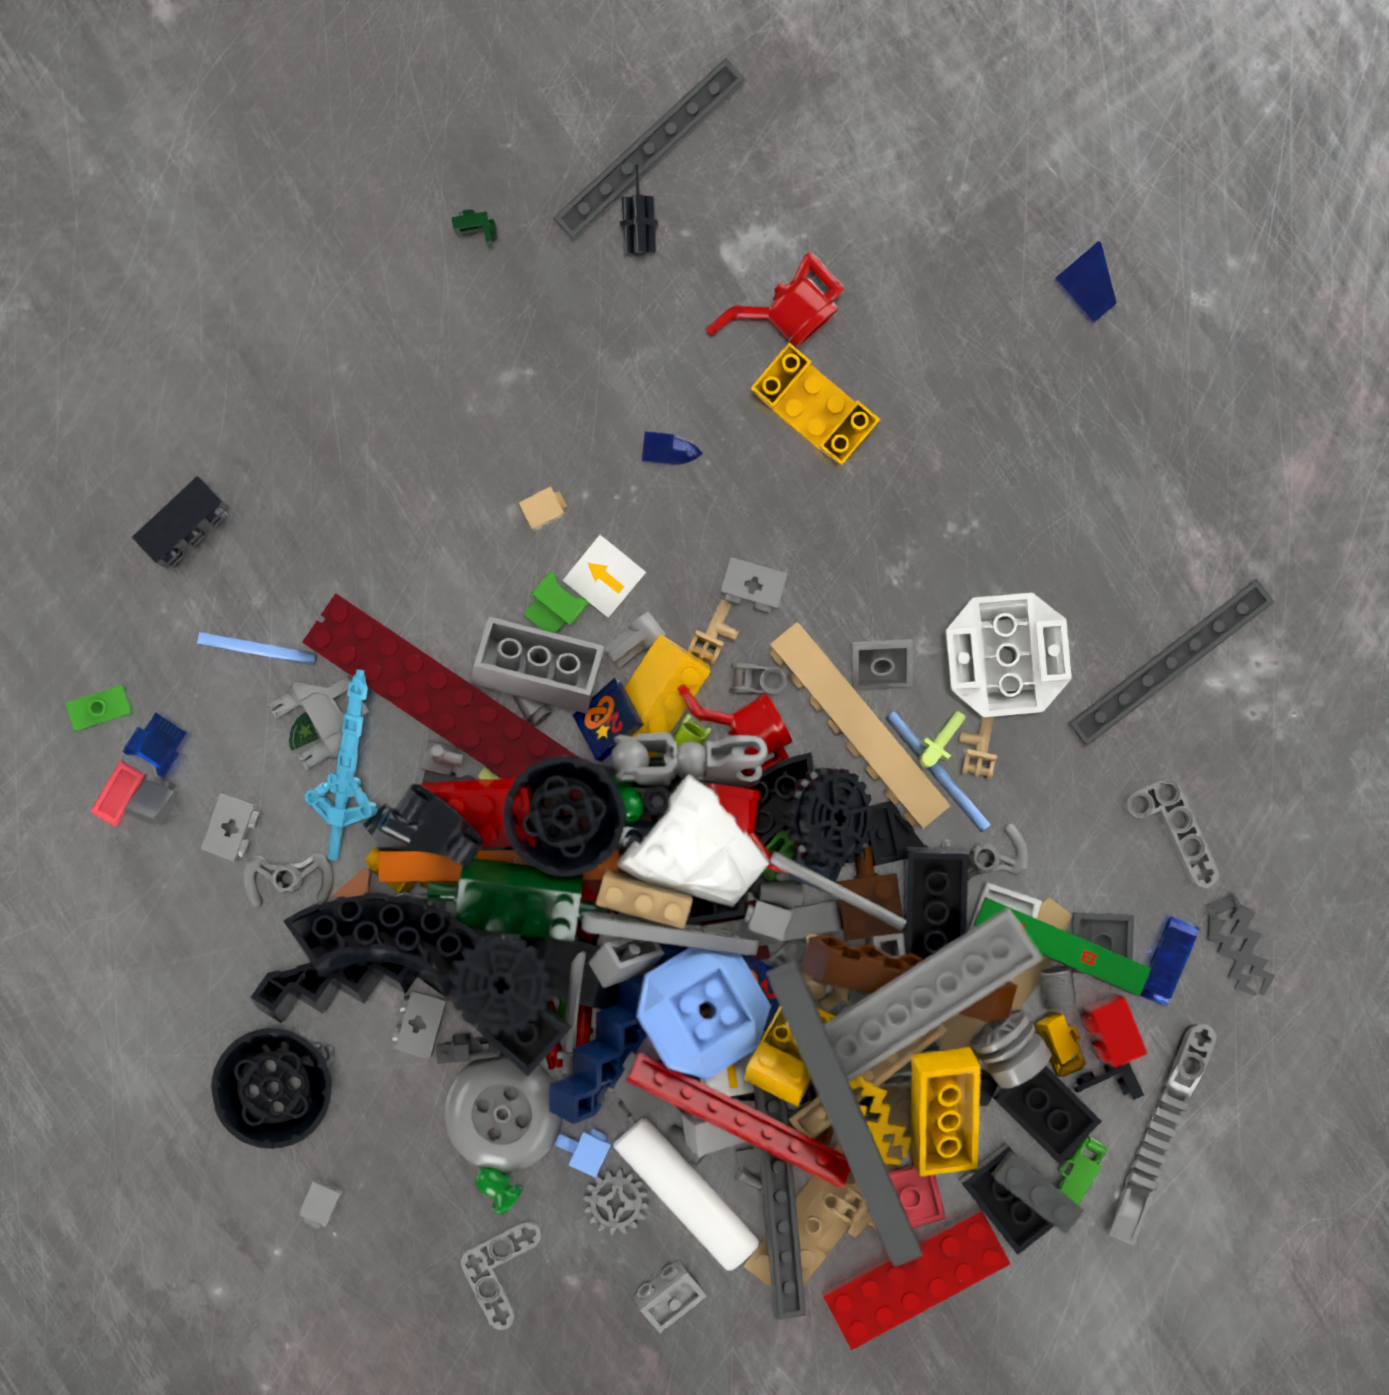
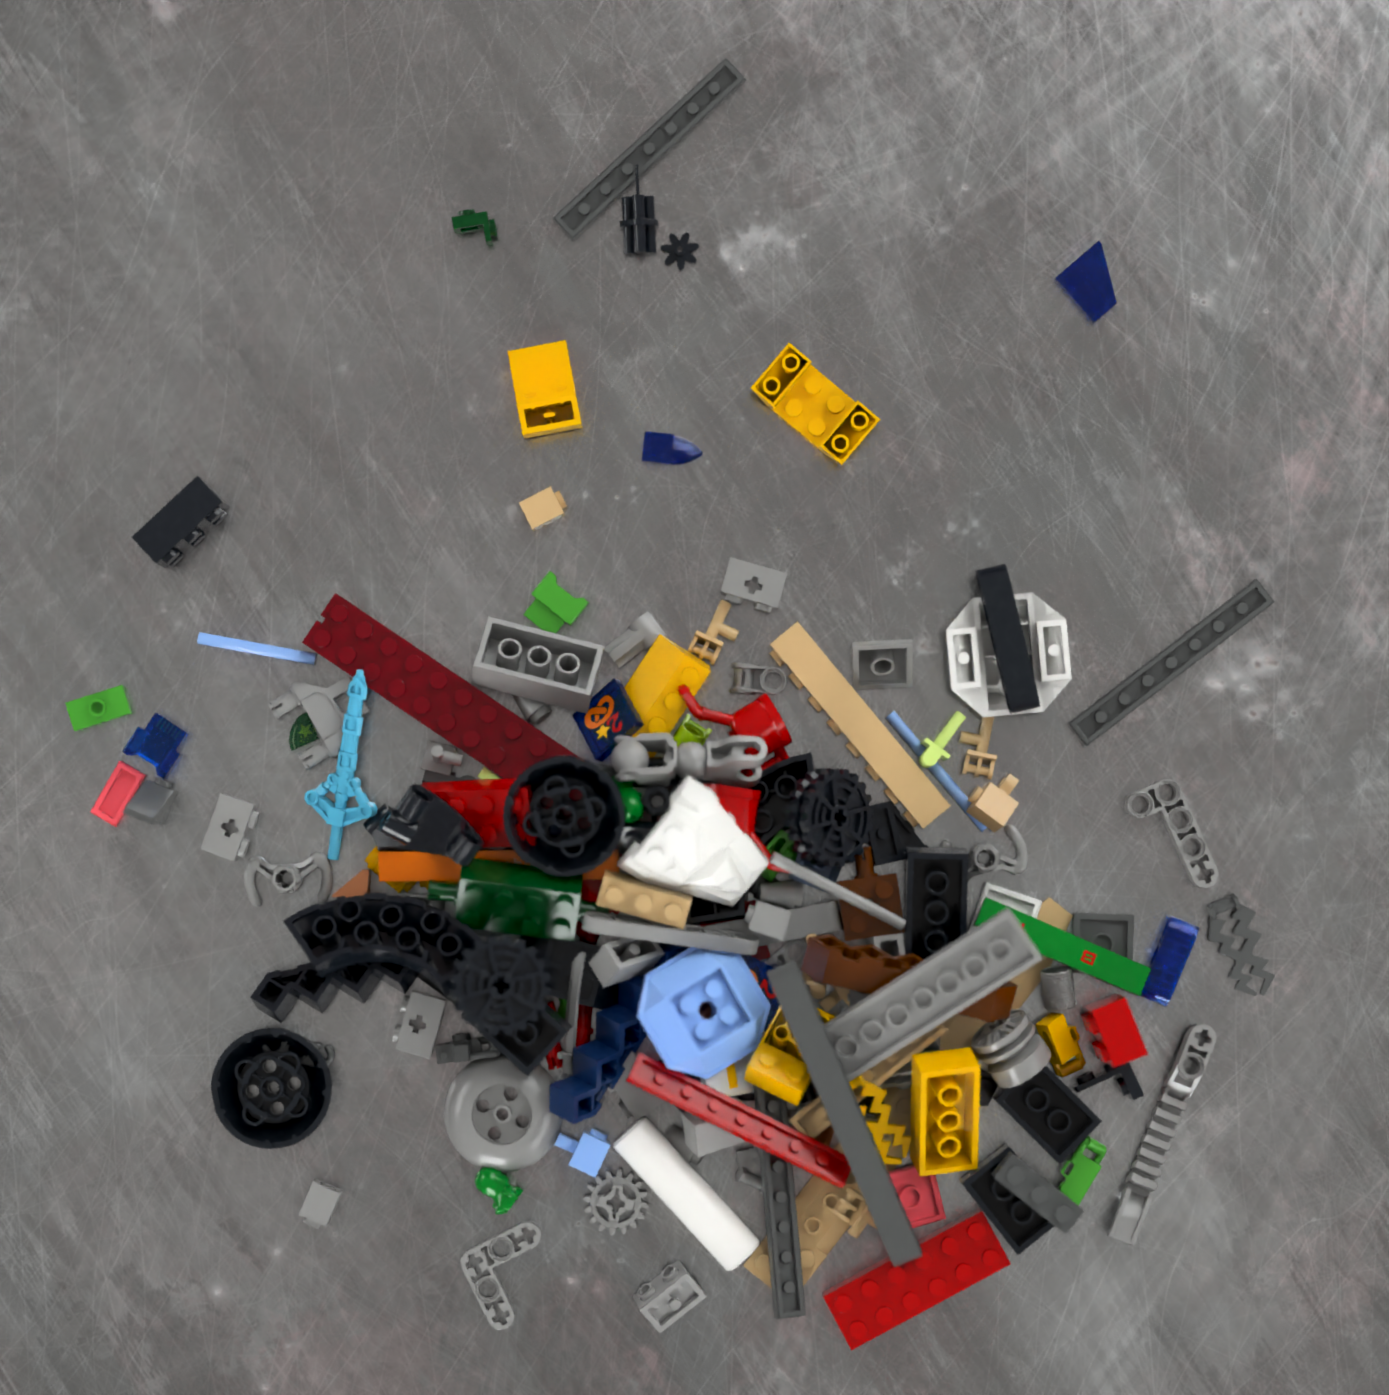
(544, 389): none -> yellow slope
(604, 576): white tile -> none
(680, 257): none -> black plant
(797, 306): red piece -> none
(993, 804): none -> tan brick
(1007, 638): none -> black beam

